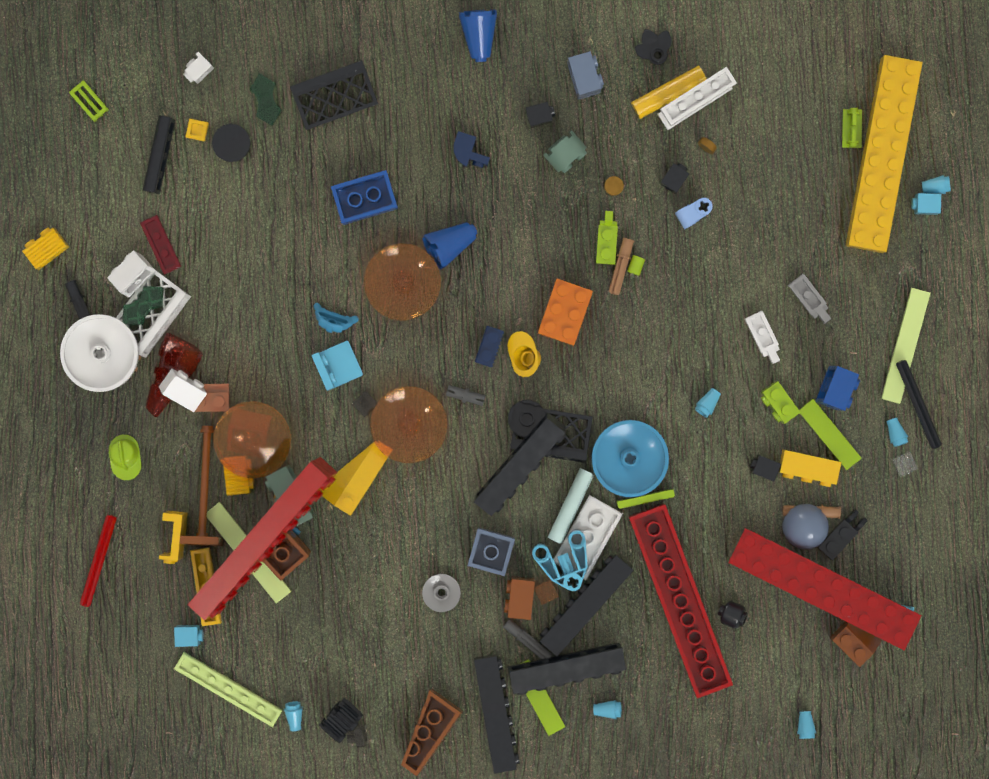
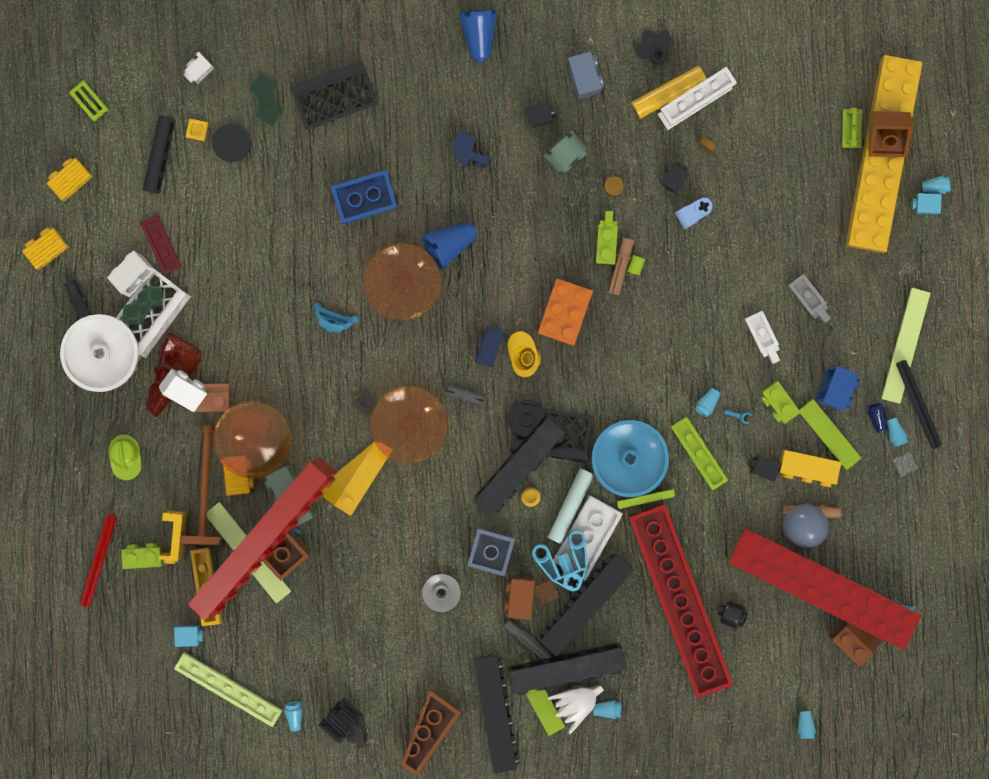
(69, 179): none -> yellow brick
(142, 556): none -> lime brick
(337, 365): medium azure bracket -> none
(530, 497): none -> yellow plate
(576, 703): none -> white piece
(699, 453): none -> lime tile
(740, 416): none -> dark azure hand
(841, 535): black hinge -> none
(877, 415): none -> clear blue cone
(889, 134): none -> dark orange slope

